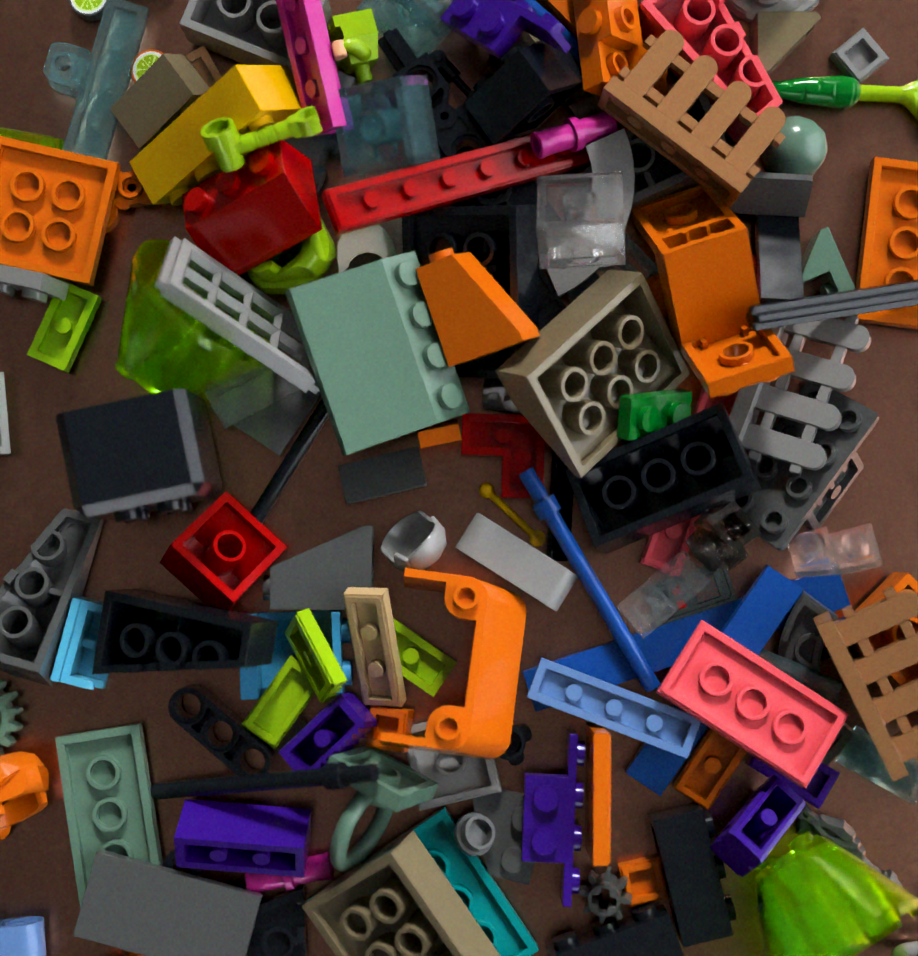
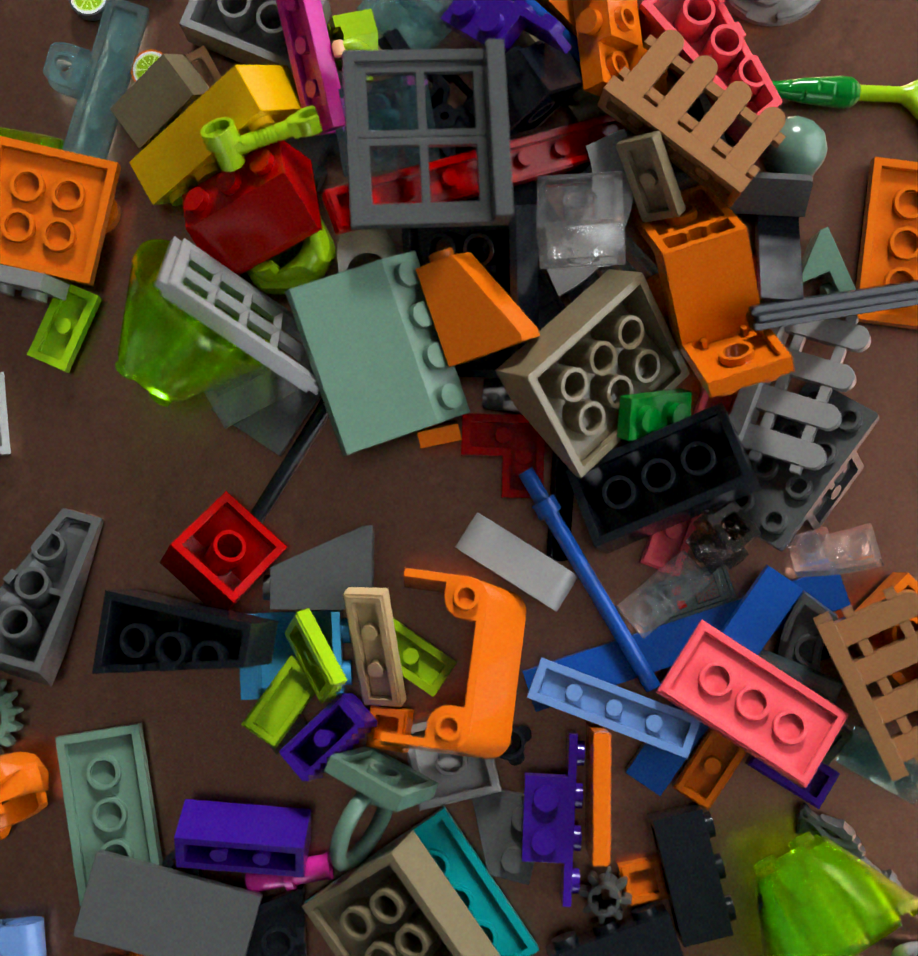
(78, 646): medium azure hinge -> none
(125, 198): orange plate -> none
(139, 456): black plate -> none
(201, 729): black beam -> none
(331, 776): black bar -> none
(382, 476): dark grey slope -> none
(414, 542): light grey hair -> none
(474, 834): dark grey plate -> none
(488, 136): none -> dark grey window
(536, 537): yellow hinge -> none
(572, 134): dark pink pin -> none
(651, 176): none -> dark tan plate
(758, 826): dark purple brick -> none
(778, 33): dark tan slope -> none
(859, 56): light grey tile -> none

